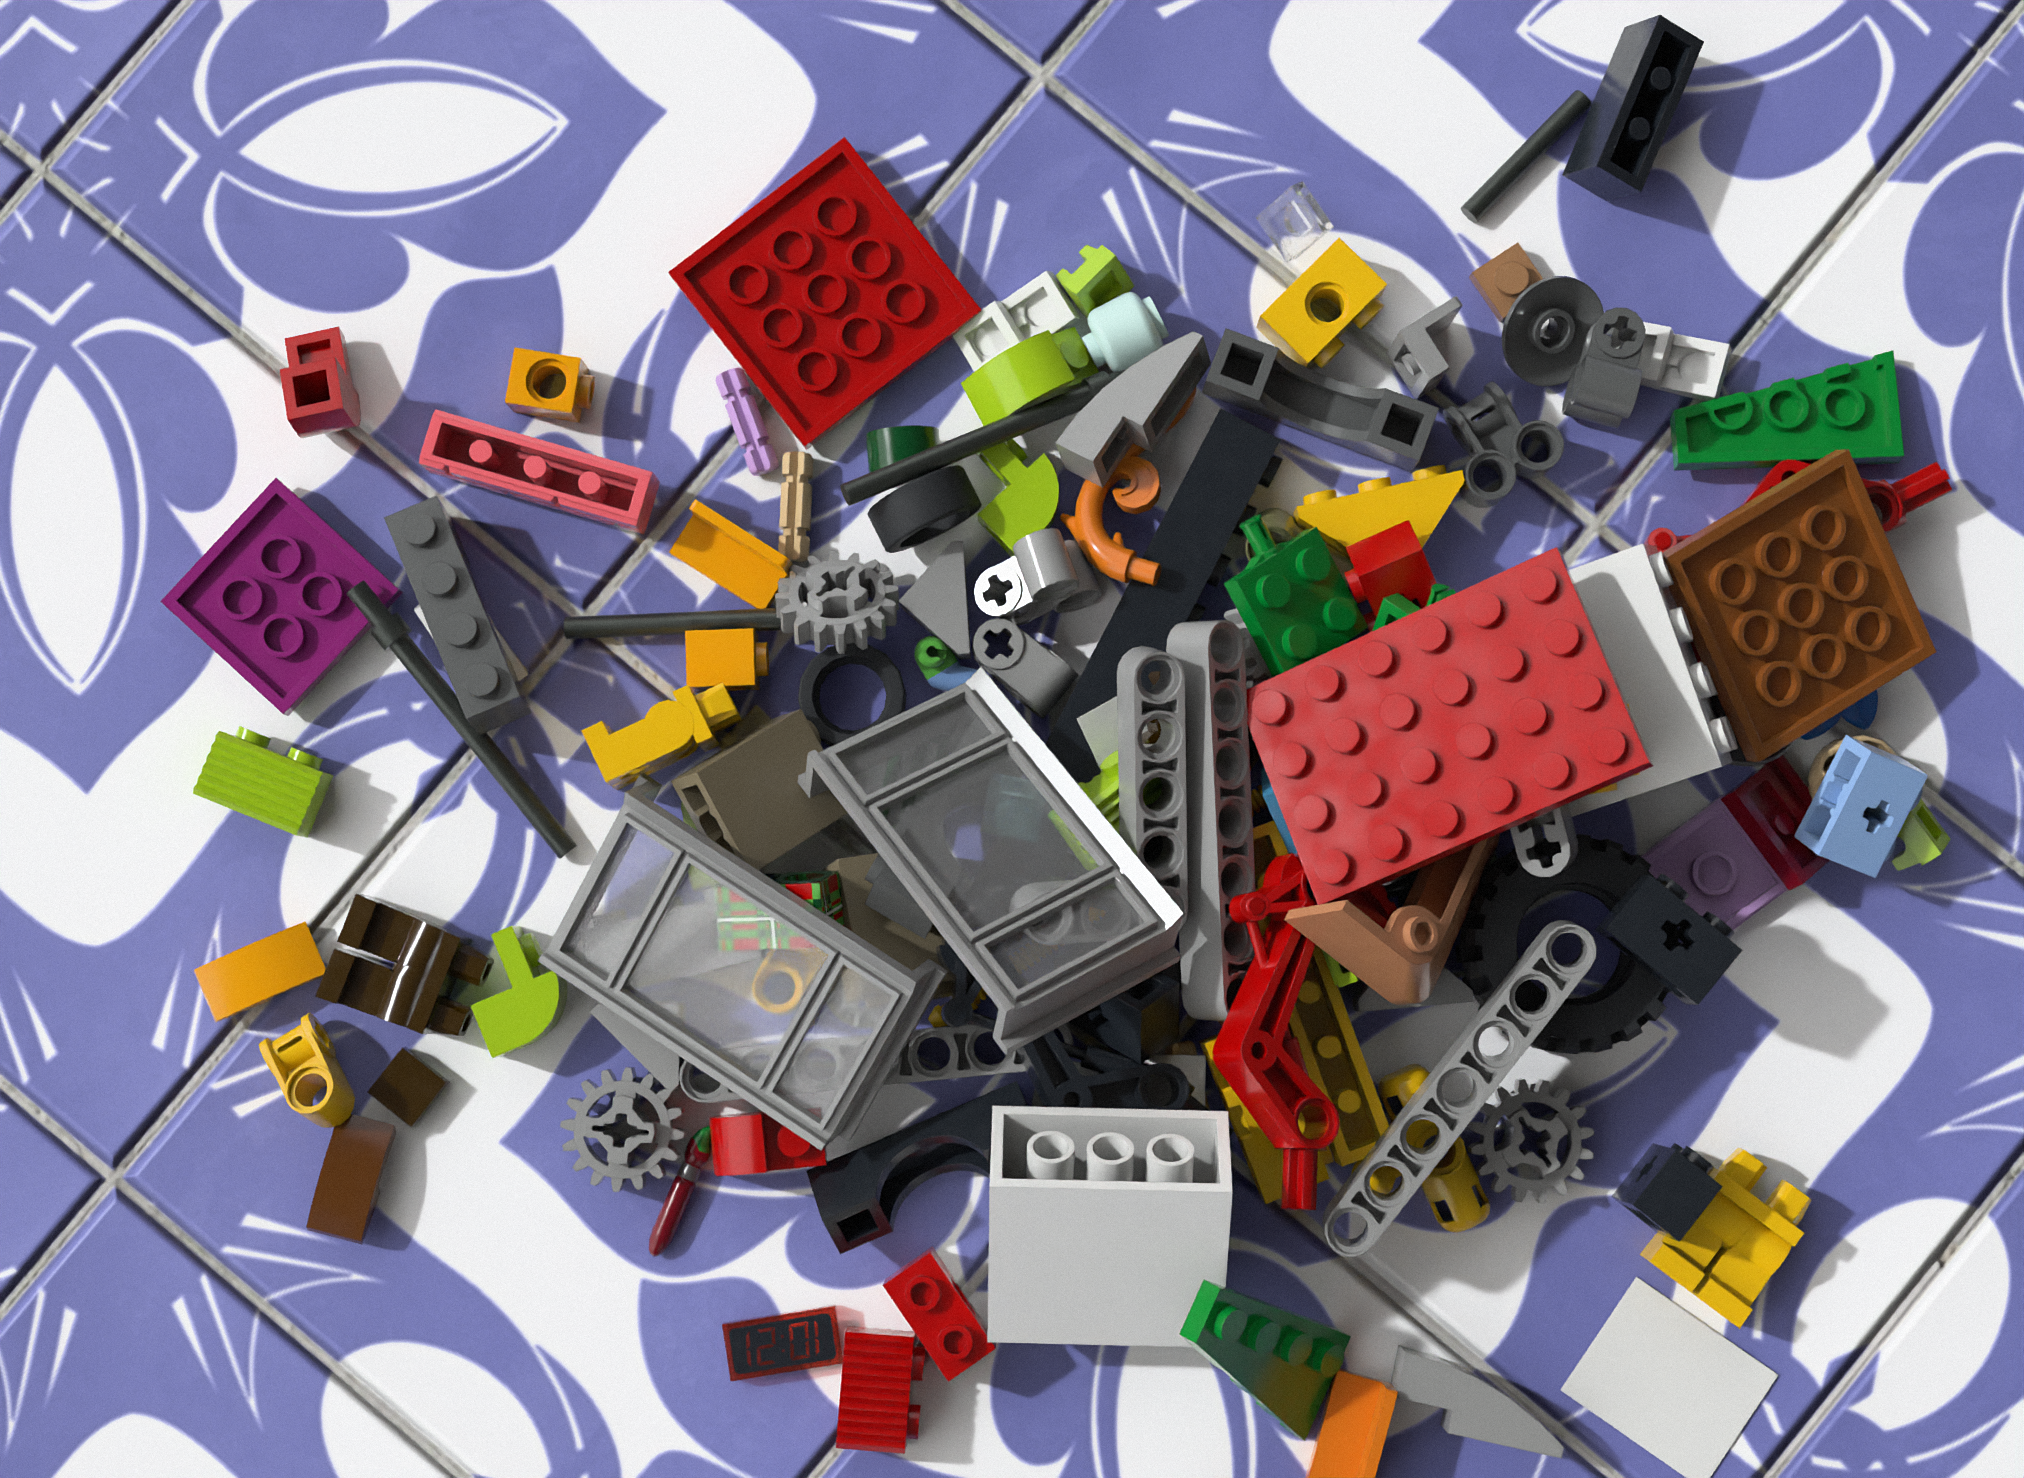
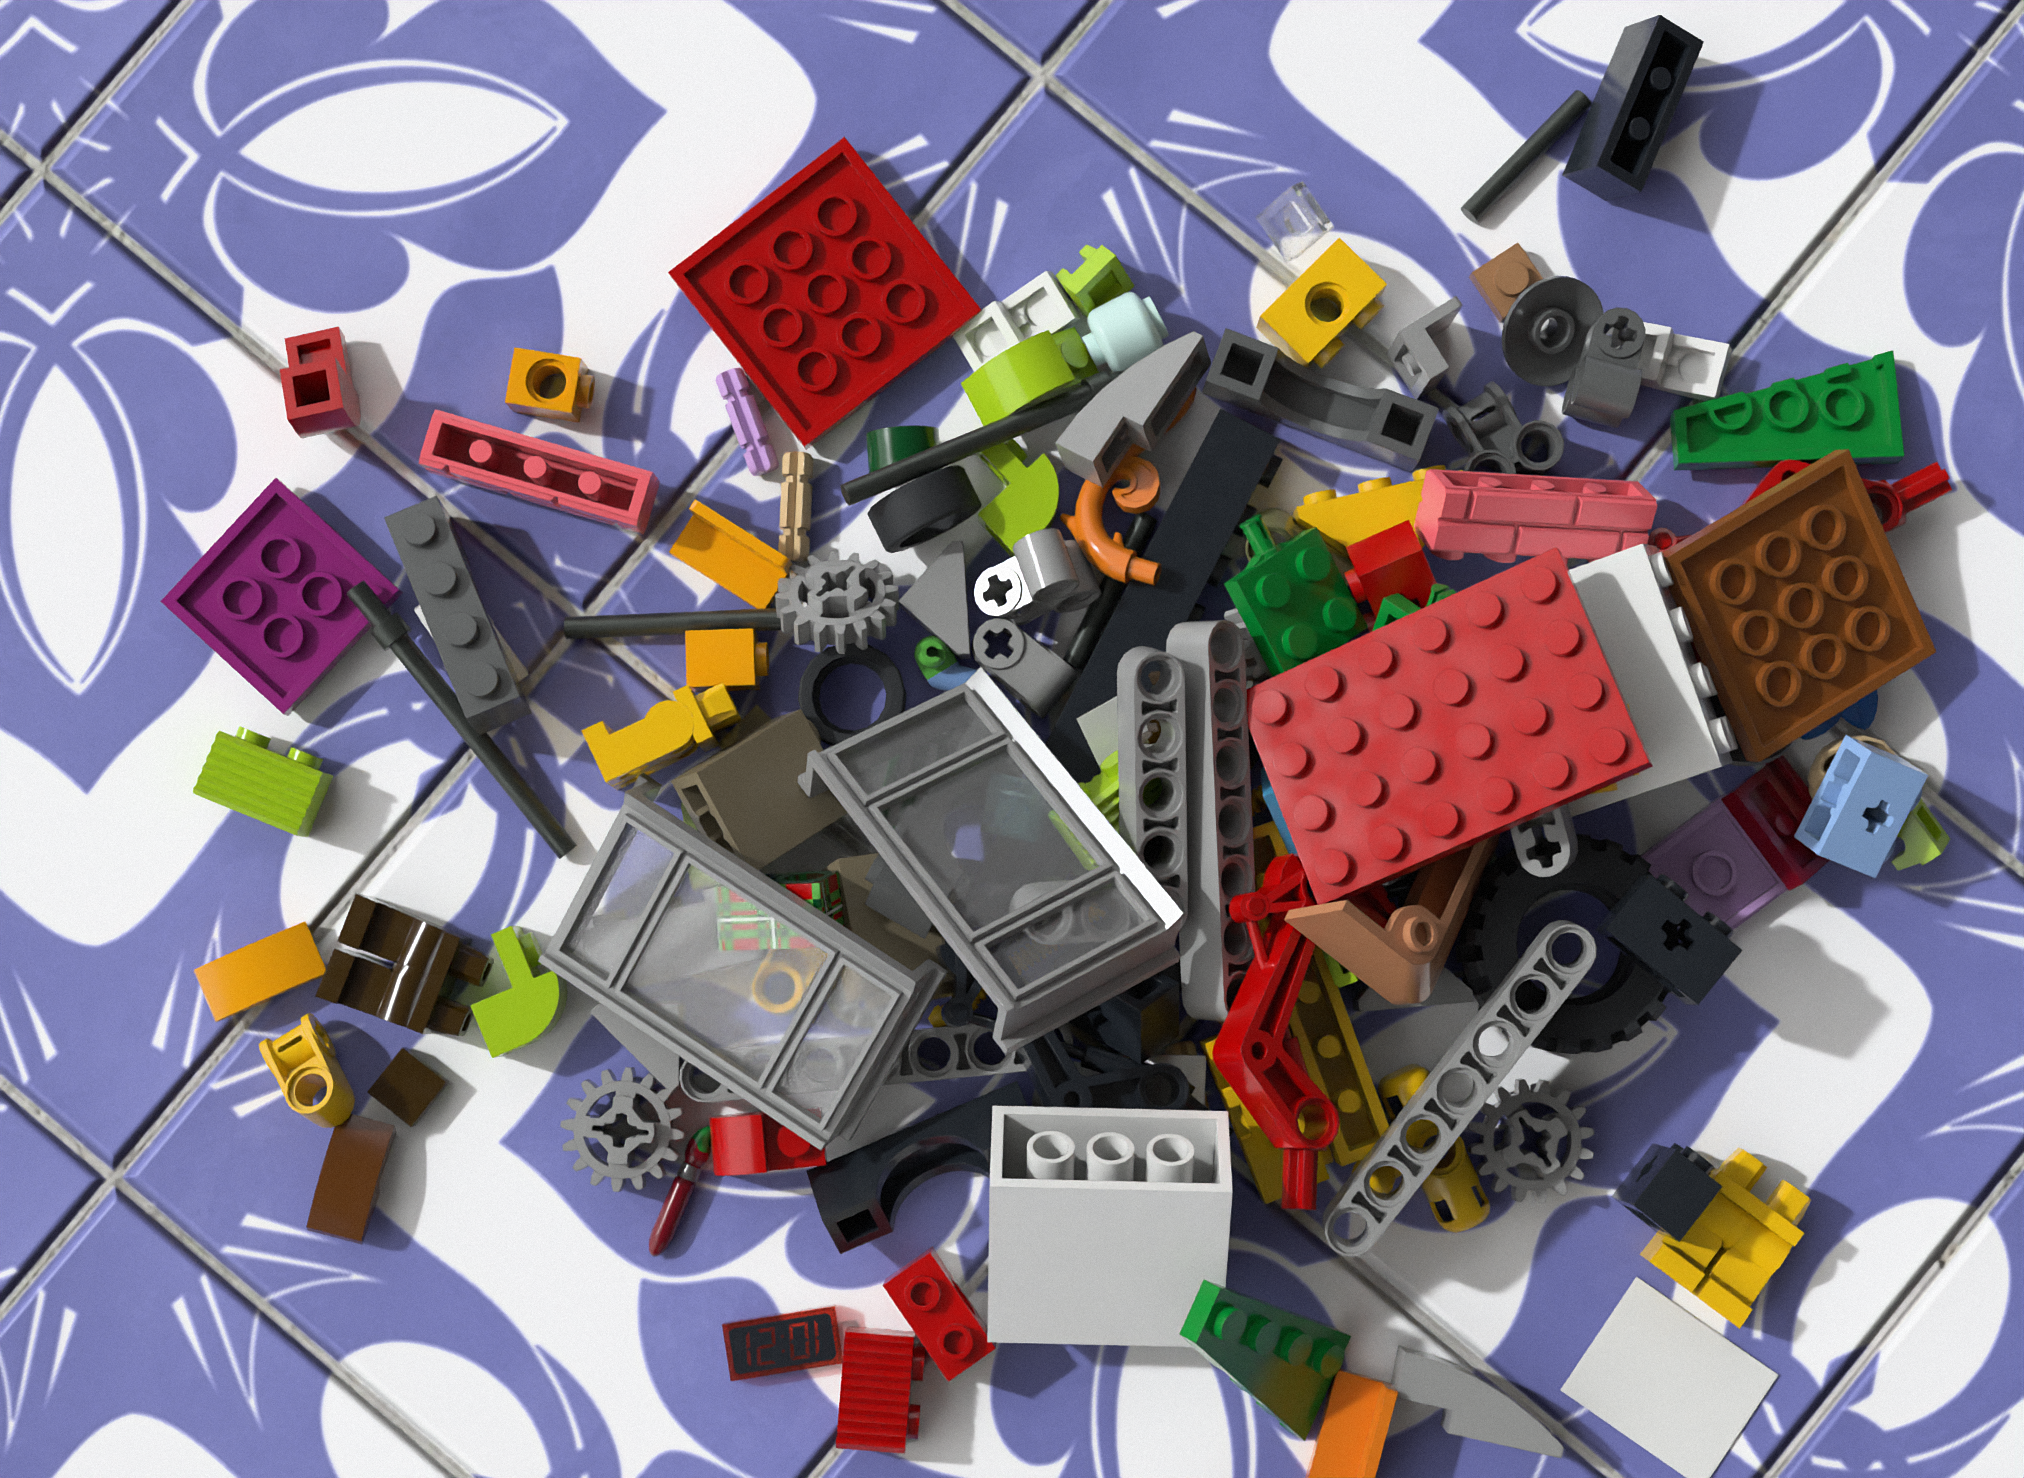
(1111, 589): none -> pearl dark grey bar
(1530, 515): none -> coral brick

